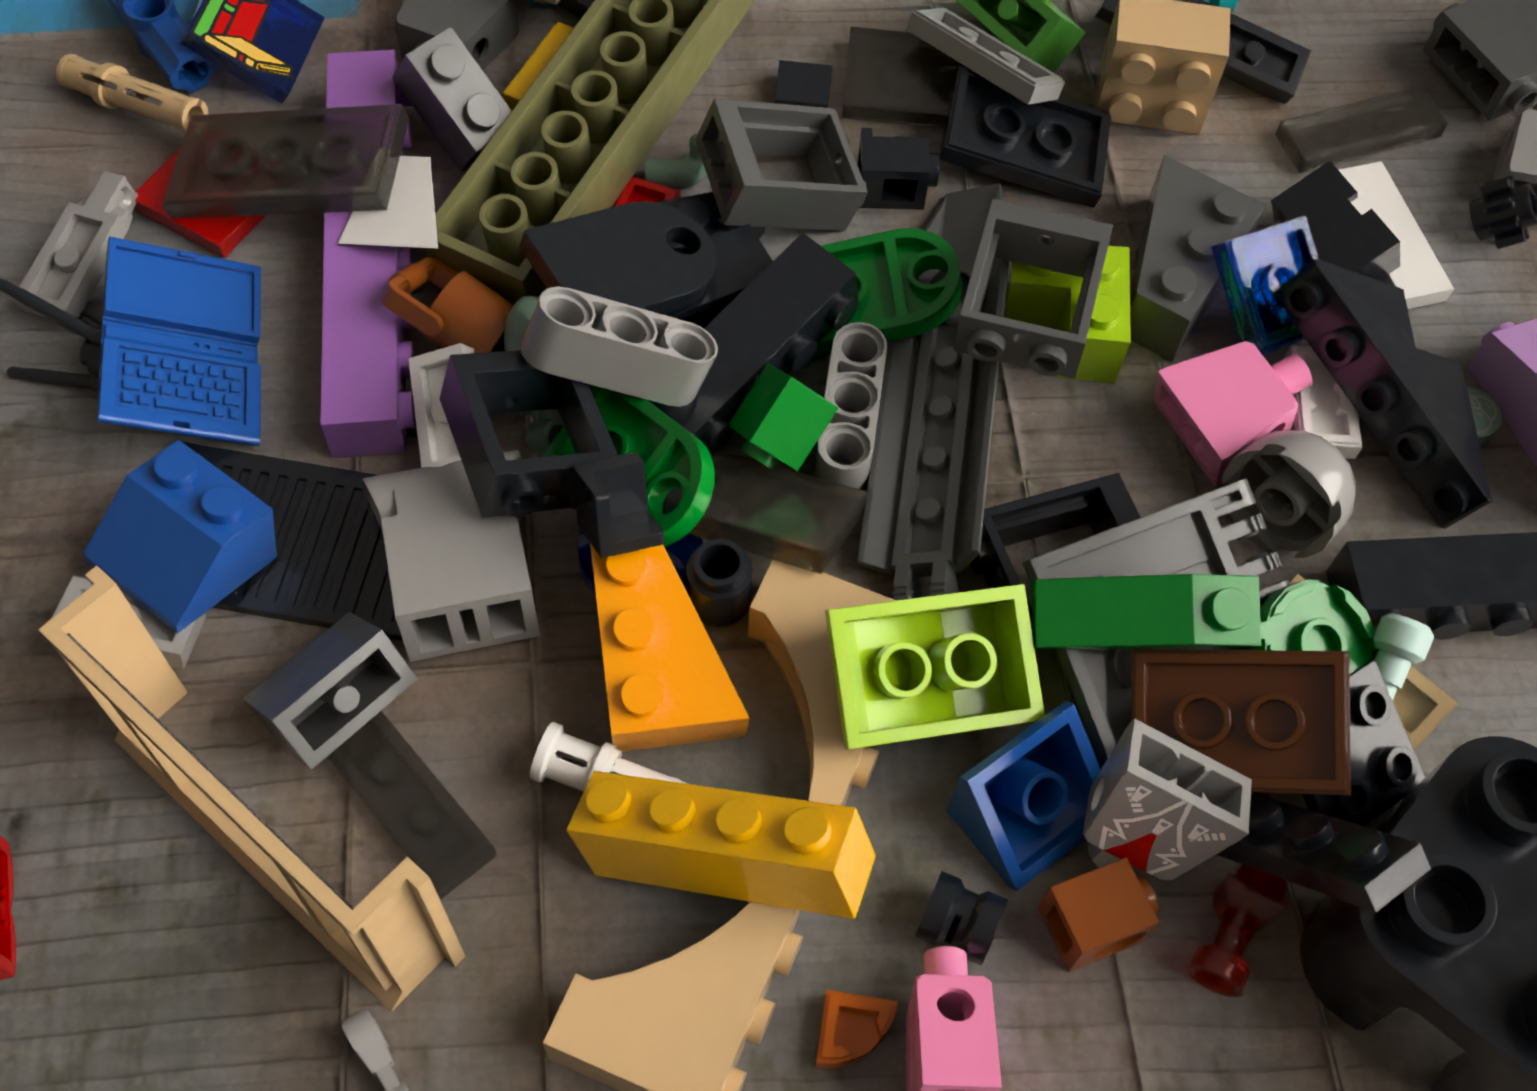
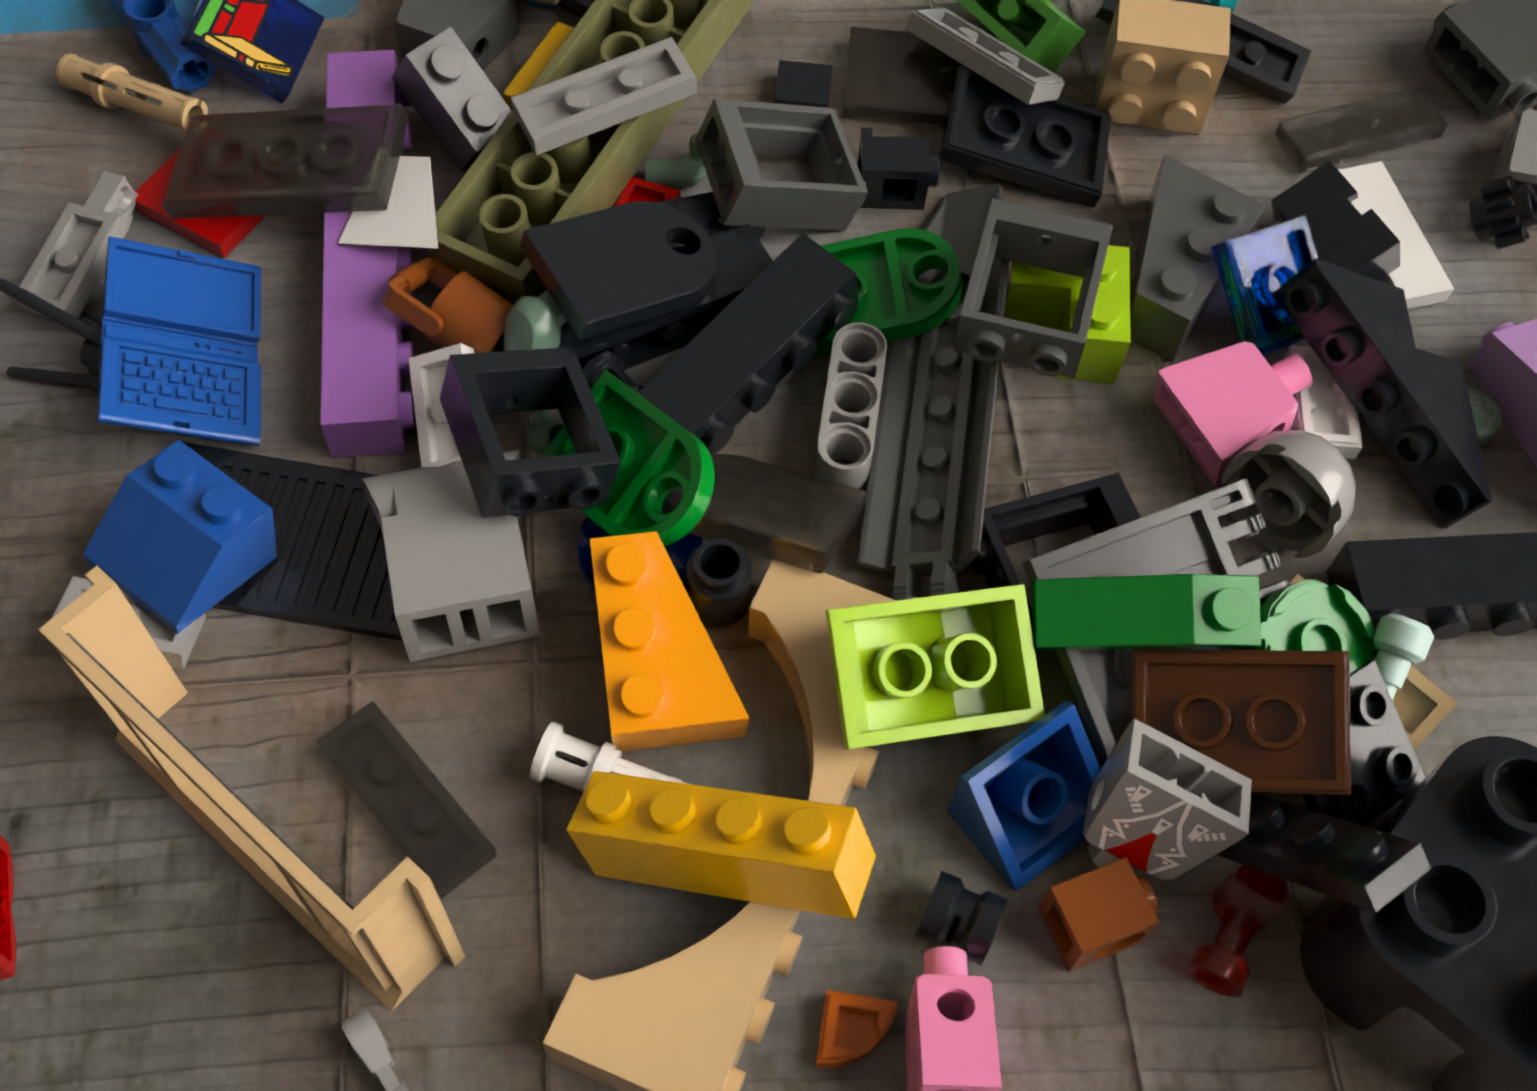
(330, 689): dark grey brick -> none
(604, 95): none -> light grey plate
(614, 505): black panel -> none
(618, 346): light grey beam -> none
(781, 419): green brick -> none

